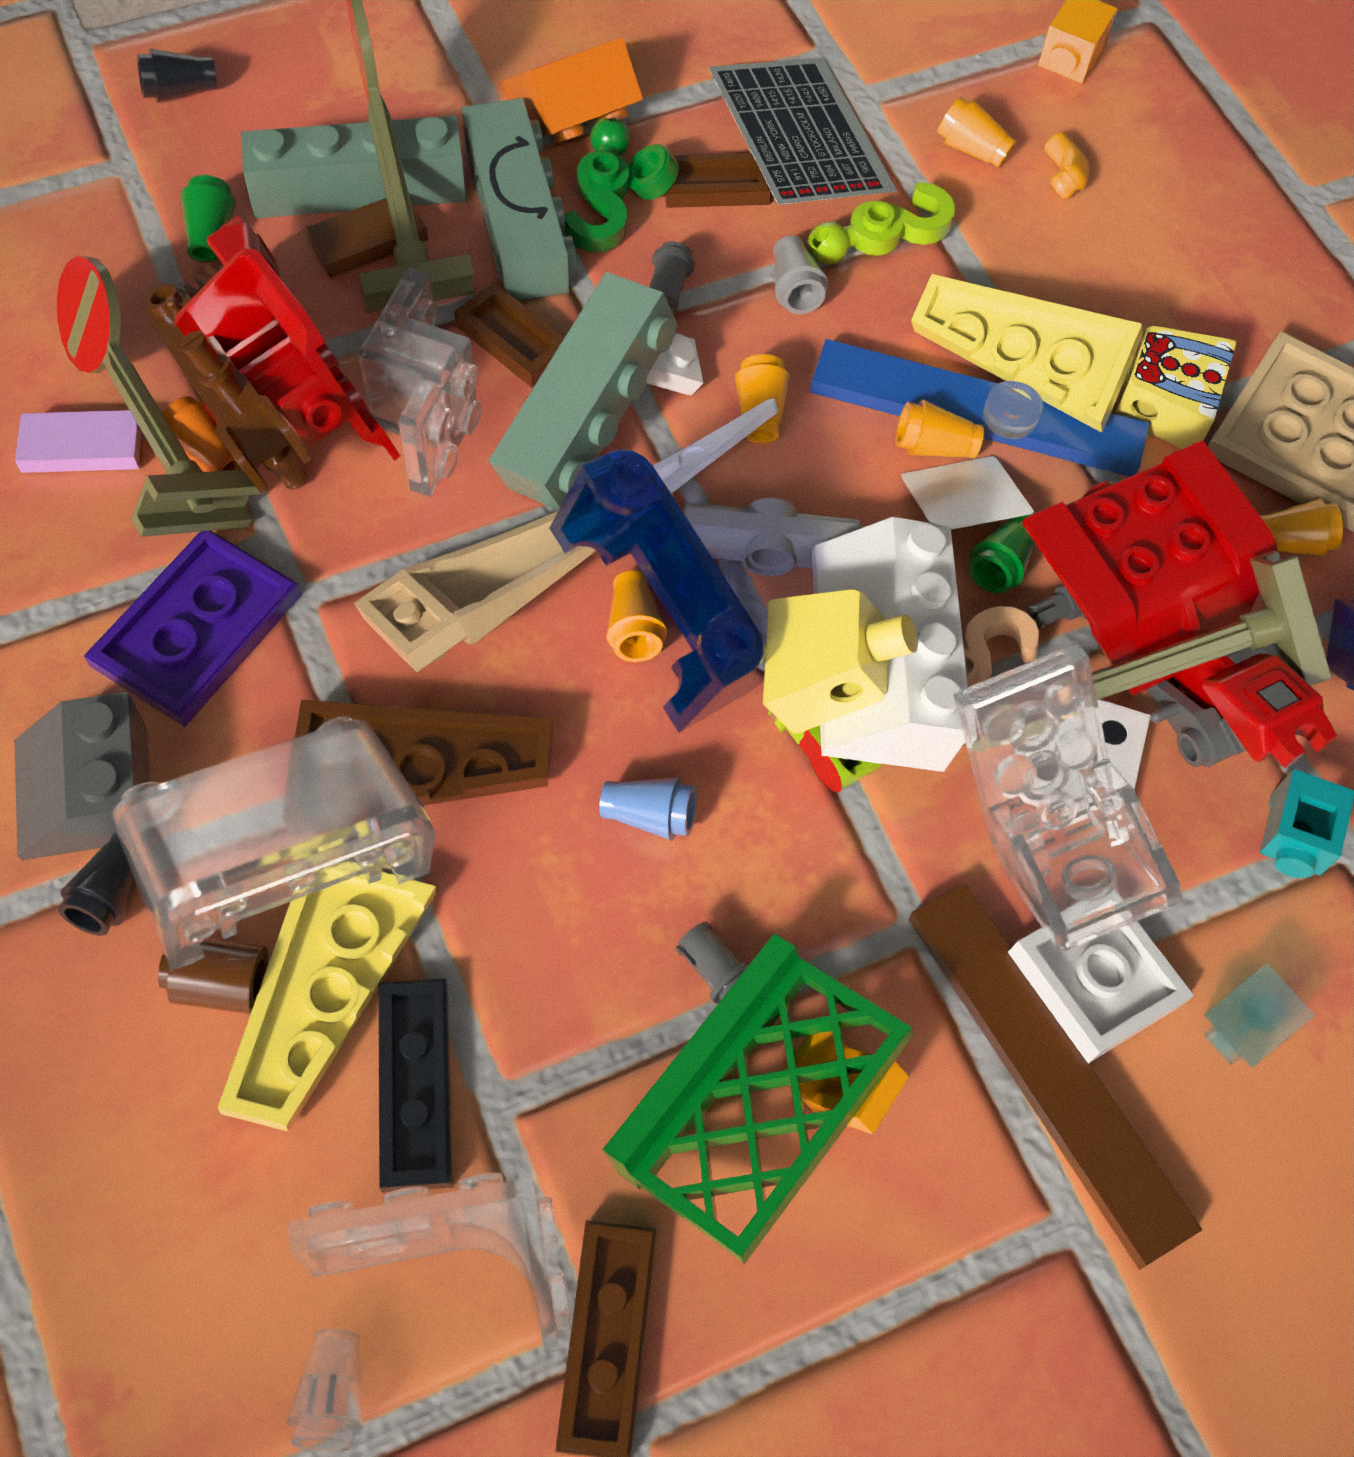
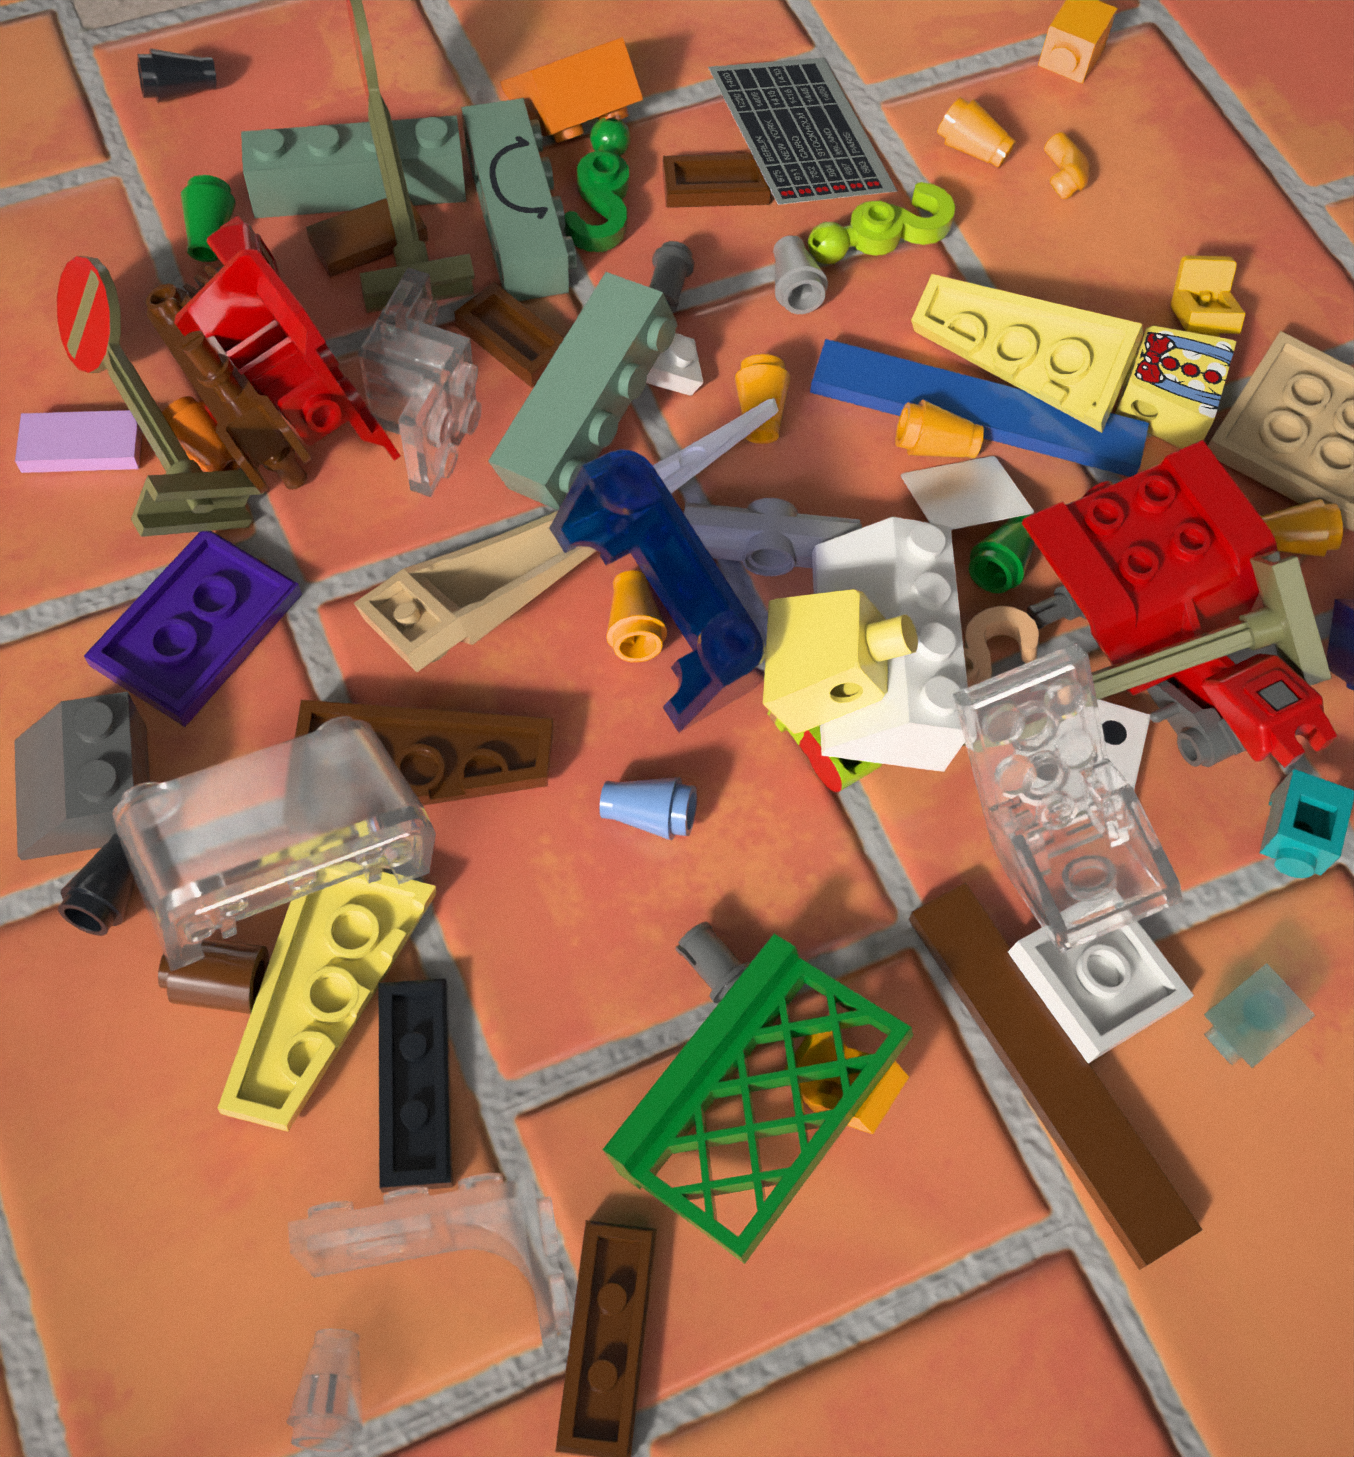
(652, 171): green tile -> none
(1012, 409): clear tile -> none
(1204, 296): none -> yellow bracket

